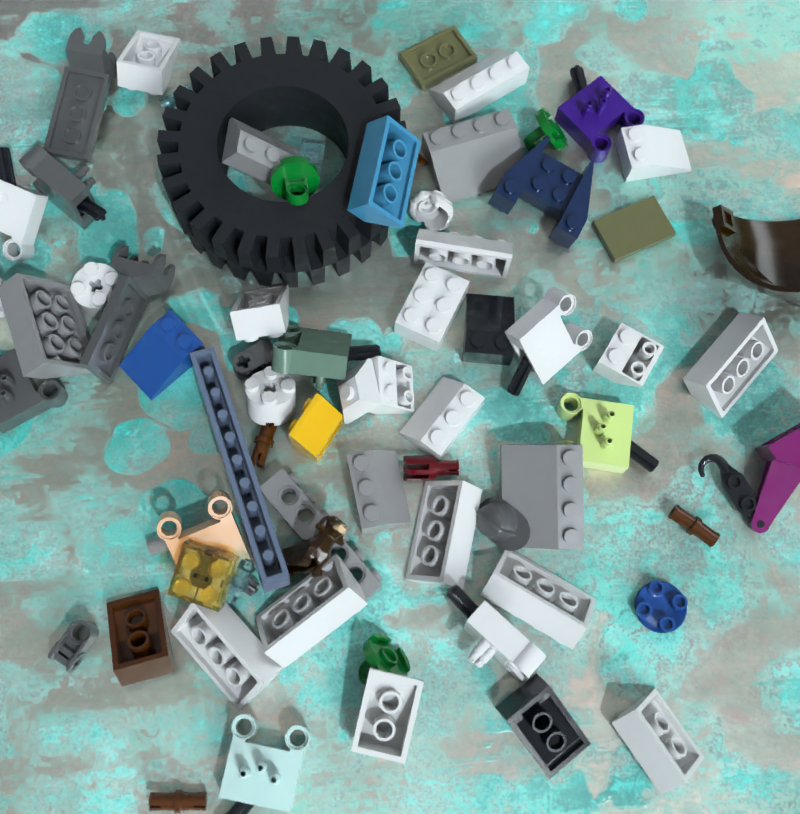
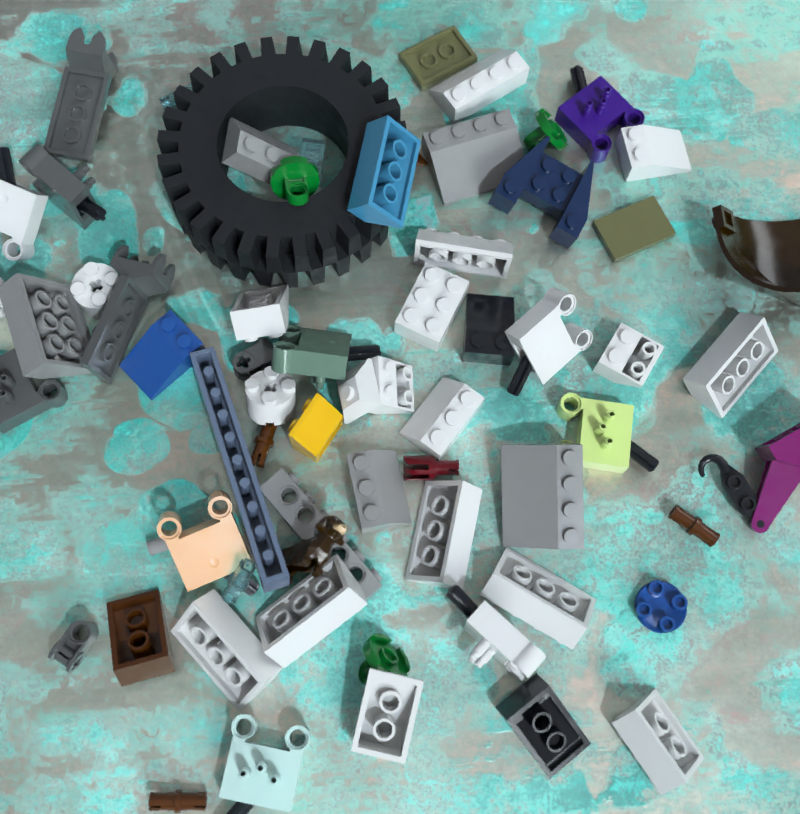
(147, 62): white slope -> none
(203, 575): clear yellow piece -> none
(432, 209): white hair -> none
(502, 524): dark grey piece -> none

